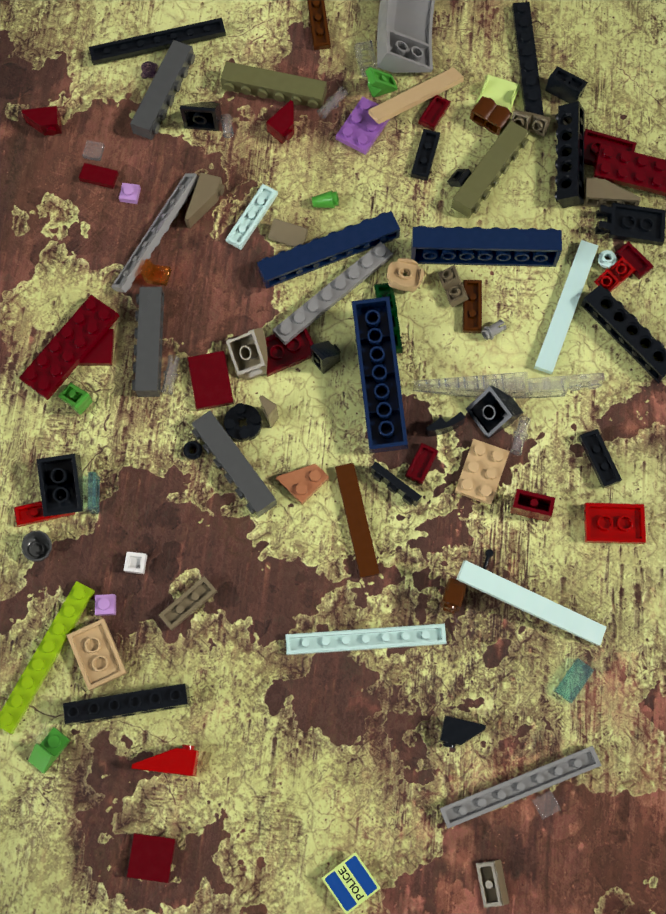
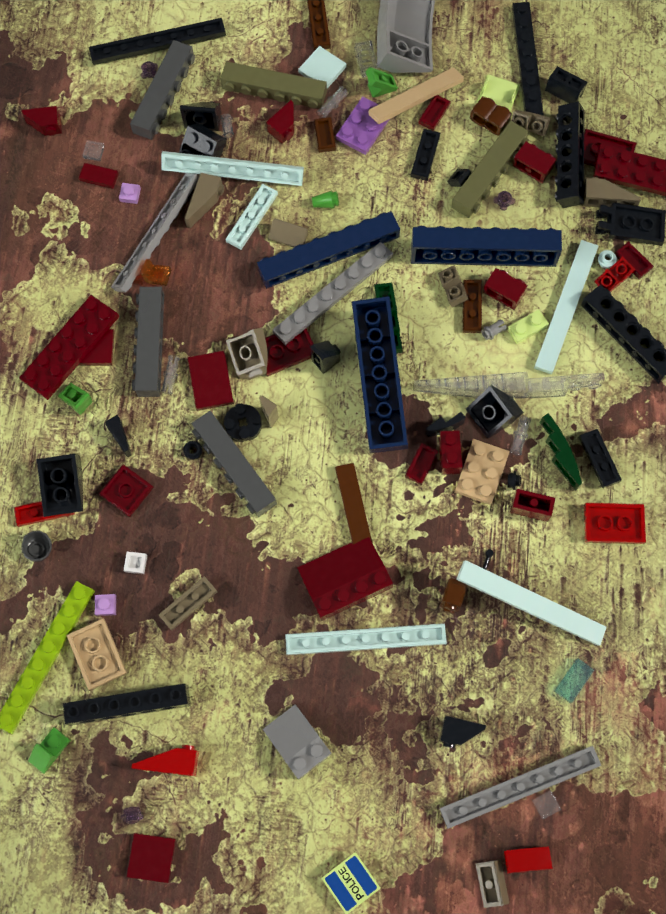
(93, 492): clear light blue tile -> none
(116, 429): none -> black slope
(126, 490): none -> dark red tile
(132, 815): none -> plate
(202, 141): none -> black slope
(232, 168): none -> light aqua tile
(297, 742): none -> light grey slope
(303, 482): nougat wing -> none
(322, 66): none -> light aqua tile
(324, 134): none -> reddish brown tile
(345, 578): none -> dark red slope
(395, 485): black plate -> none
(405, 283): tan plate -> none
(450, 452): none -> dark red brick
(504, 195): none -> plate
(505, 288): none -> dark red brick
(514, 480): none -> black plate
(527, 326): none -> yellowish green plate
(528, 859): none -> red slope
(534, 162): none -> dark red brick
(564, 458): none -> dark green slope

